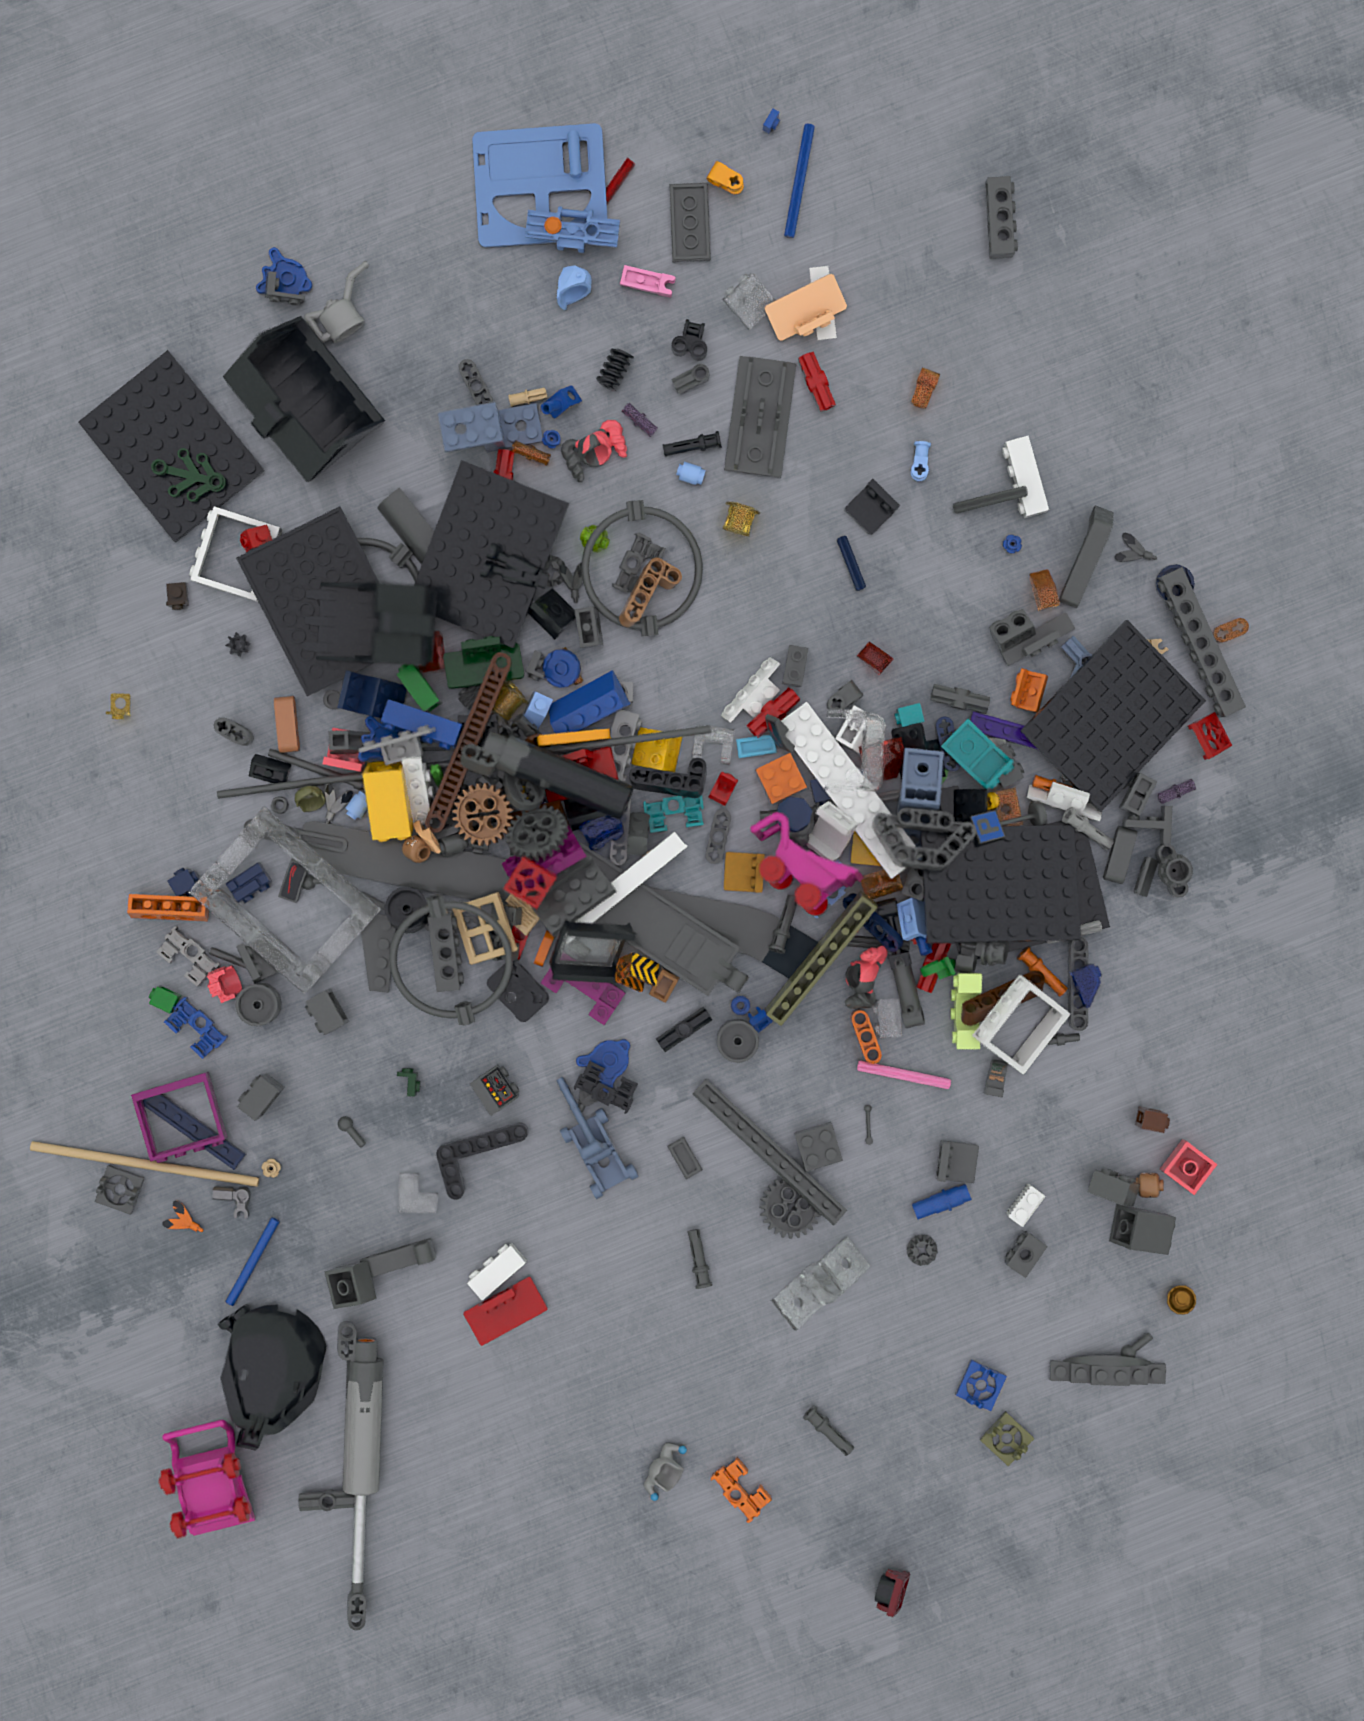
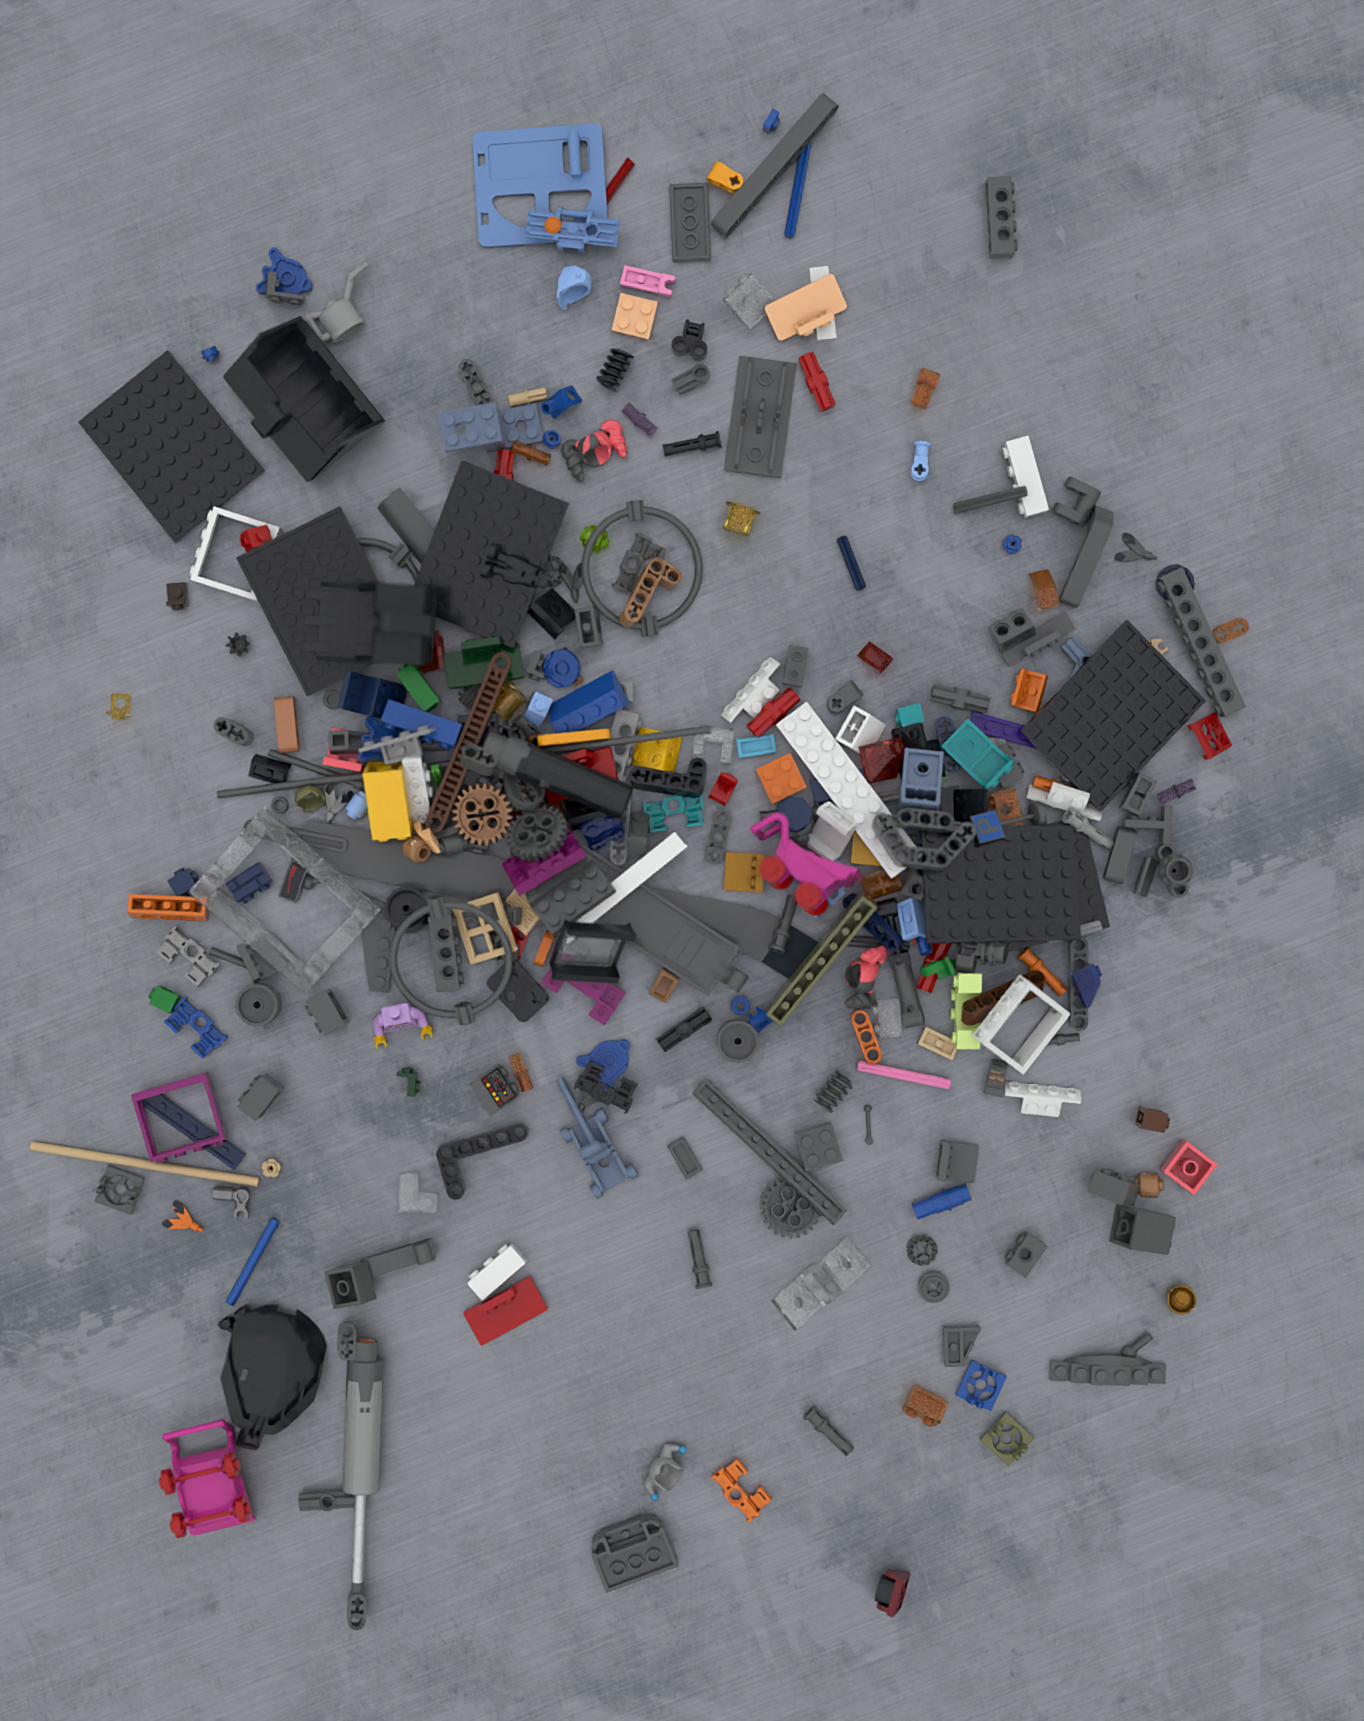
(192, 476): dark green plant -> none
(210, 353): none -> blue plate
(224, 983): coral hair -> none
(346, 1124): dark grey bar -> none
(399, 1018): none -> lavender torso
(520, 1072): none -> clear orange axle
(526, 863): red piece -> none
(632, 1552): none -> dark grey plate
(634, 316): none -> light nougat plate
(635, 970): piece -> none
(690, 473): light blue brick -> none
(774, 165): none -> dark grey beam
(778, 731): dark grey slope -> none
(833, 1091): none -> dark grey piece
(870, 775): clear windscreen -> none
(872, 507): black bracket -> none
(925, 1406): none -> clear orange bracket
(932, 1296): none -> dark grey gear
(938, 1043): none -> tan plate
(958, 1344): none -> dark grey wing
(994, 799): yellow bush -> none
(1025, 1205): white brick -> none
(1042, 1099): none -> white bracket
(1084, 506): none -> dark grey connector

